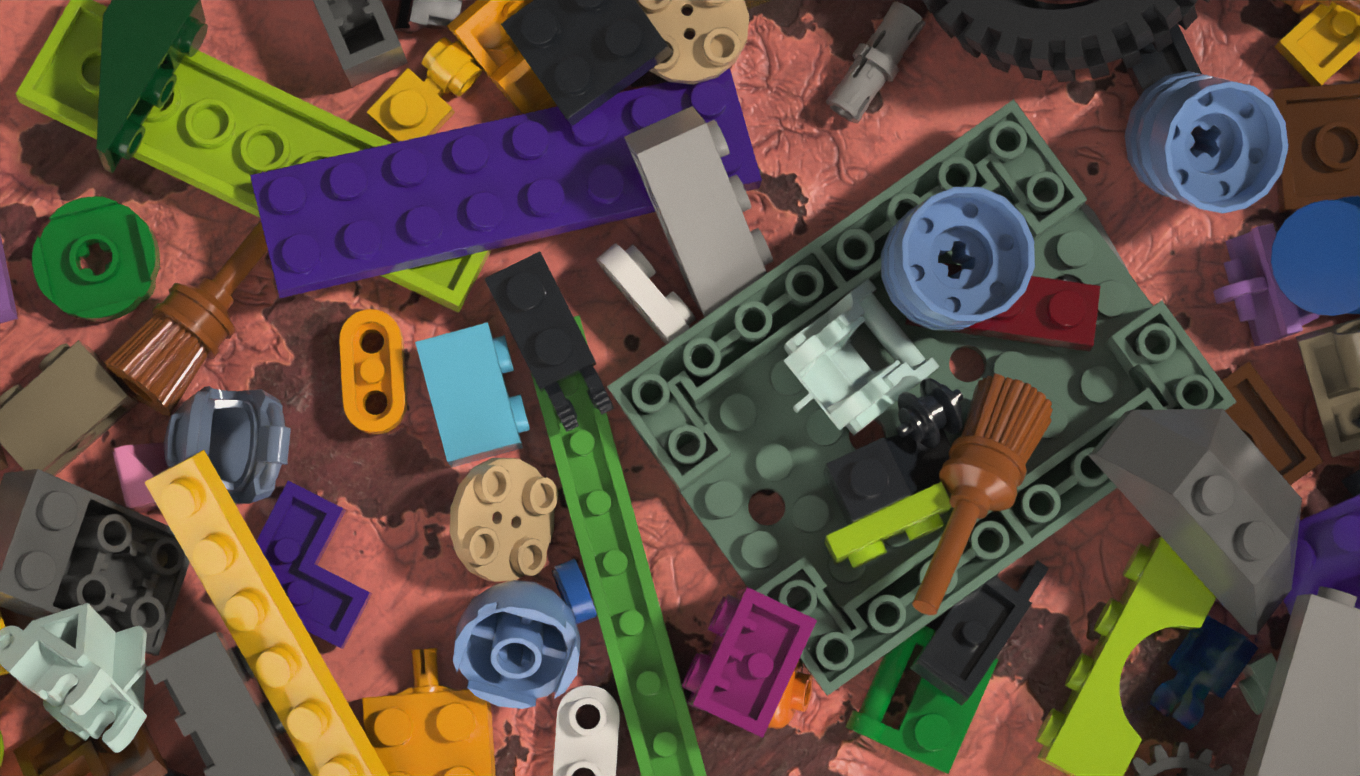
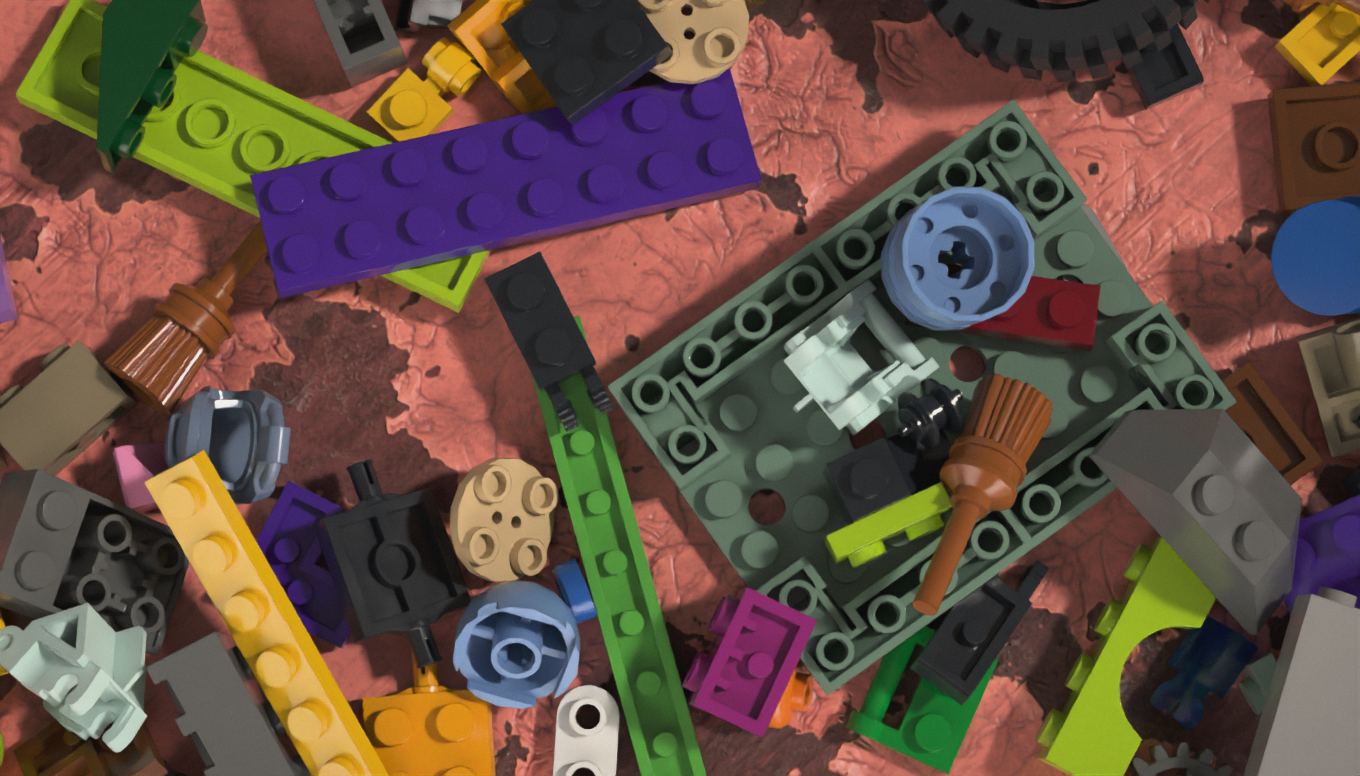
(67, 240): green plate -> none
(373, 373): light orange plate -> none
(392, 564): none -> black plate
(471, 394): medium azure brick -> none
(631, 275): white plate -> none
(700, 207): light grey brick -> none
(875, 62): light grey pin -> none
(1236, 146): medium blue wheel -> none
(1255, 290): medium lavender hips -> none

